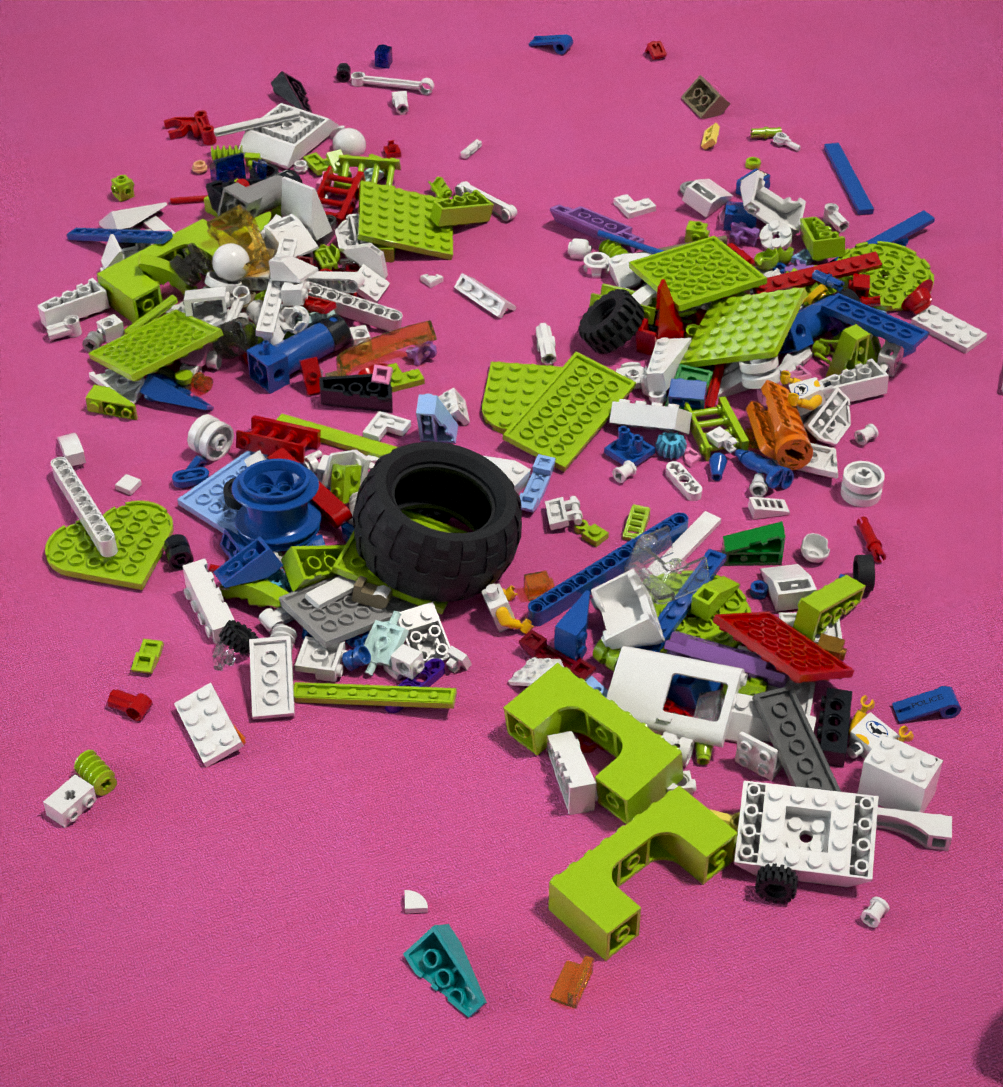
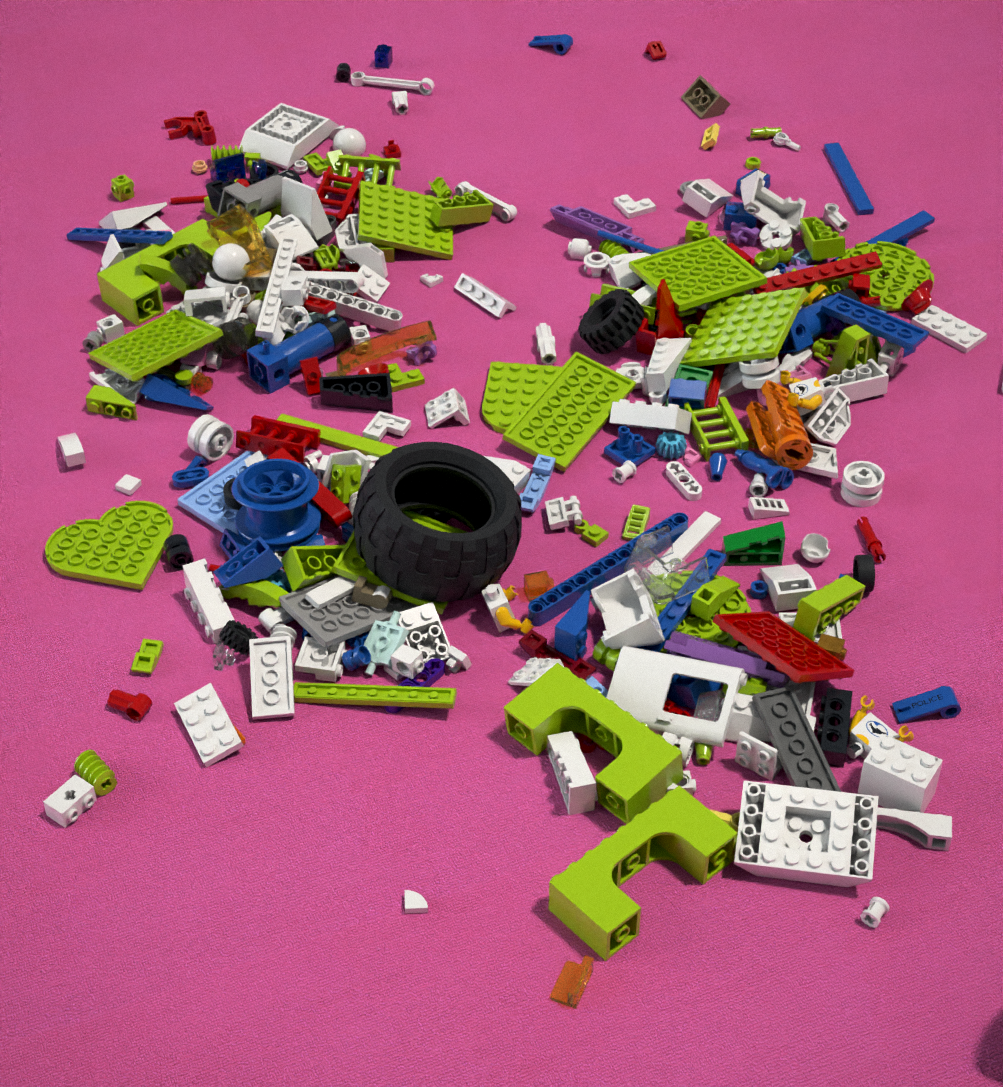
(69, 327): white piece -> none
(80, 302): white wedge -> none
(84, 507): white beam -> none
(153, 313): lime axle -> none
(255, 123): white axle -> none
(290, 269): white slope -> none
(291, 90): black wedge -> none
(382, 374): bright pink slope -> none
(434, 420): light blue wedge -> none
(444, 964): teal wedge -> none
(470, 149): white axle -> none
(720, 437): white plate -> none
(776, 883): black tyre -> none
(827, 280): blue axle -> none
(864, 435): bush -> none

